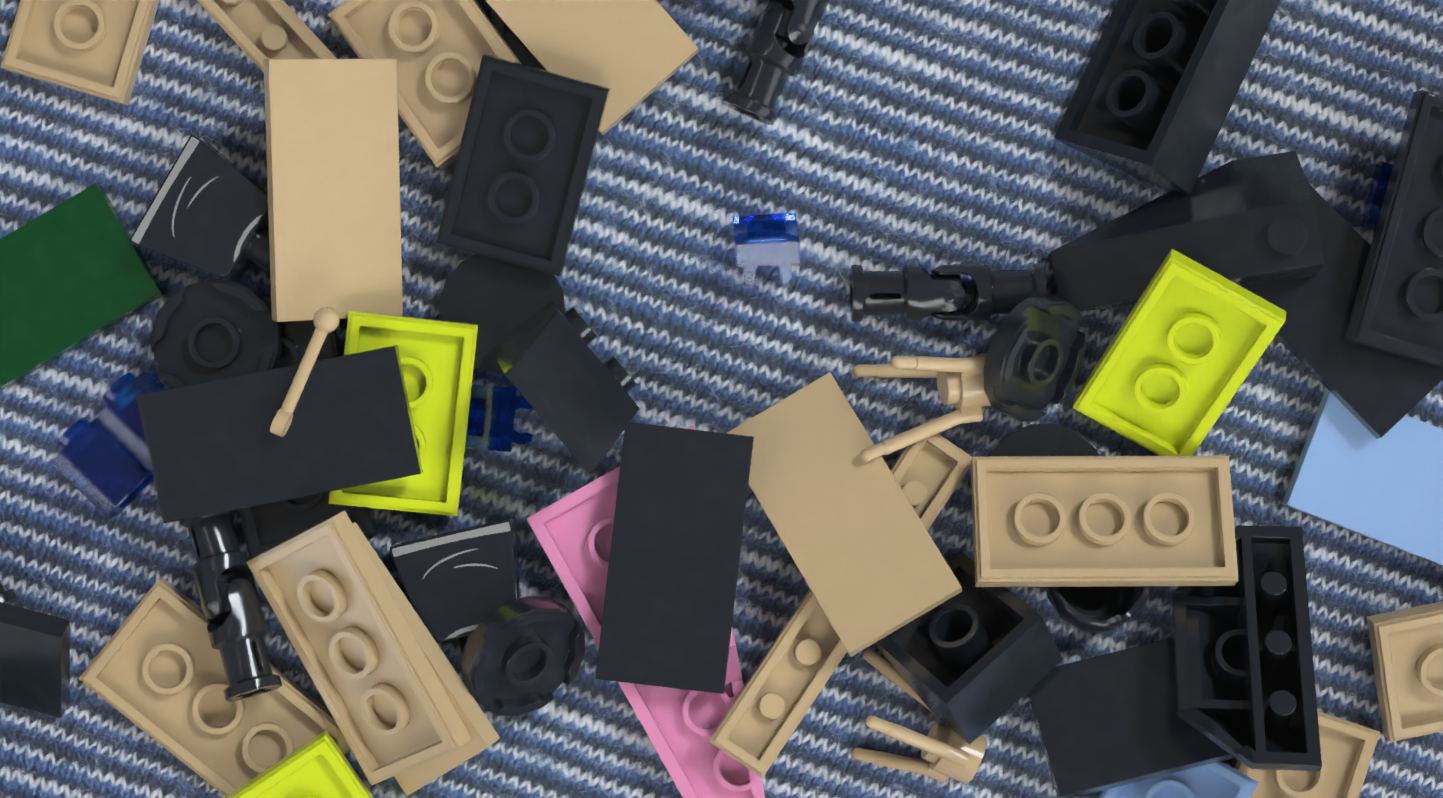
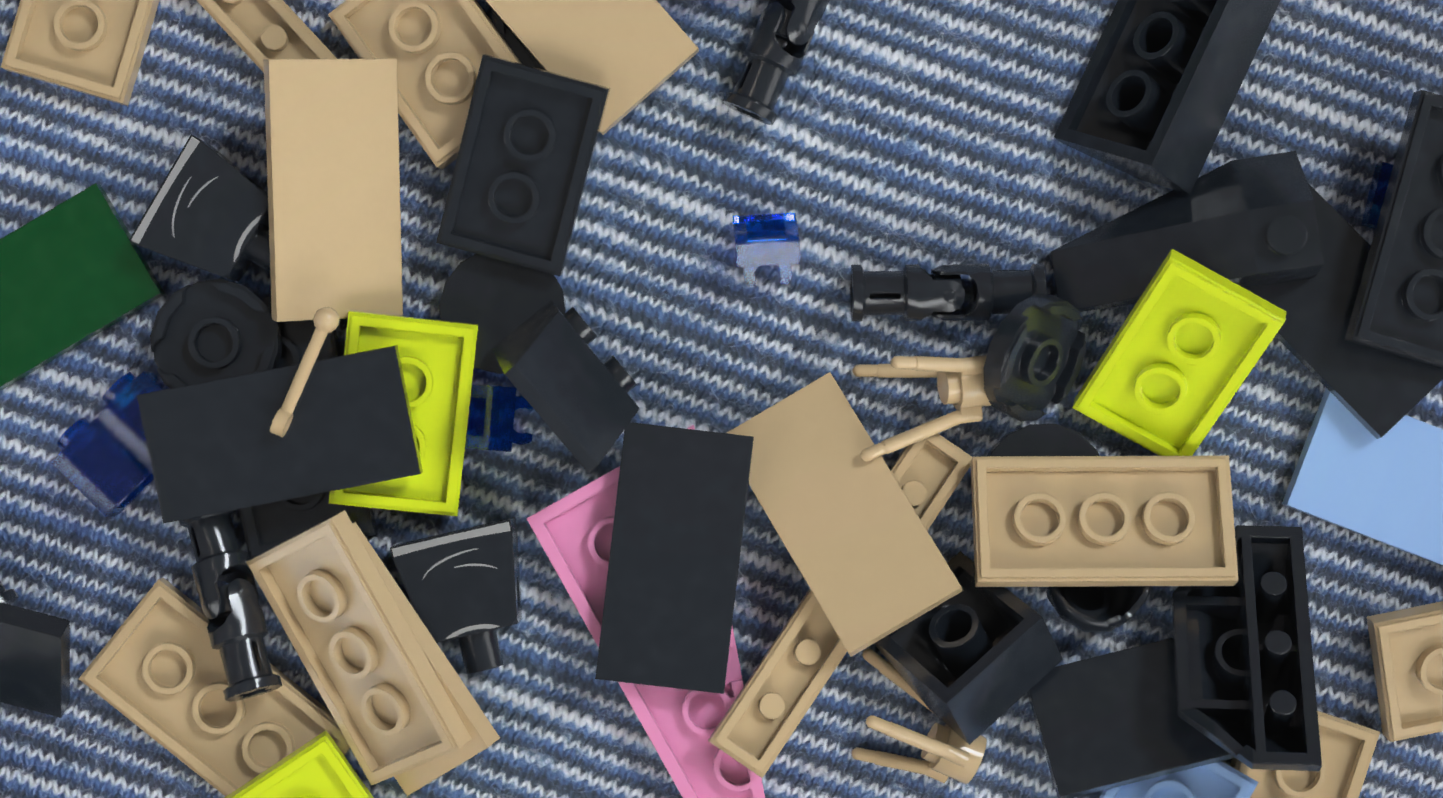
(522, 655): black tile -> none

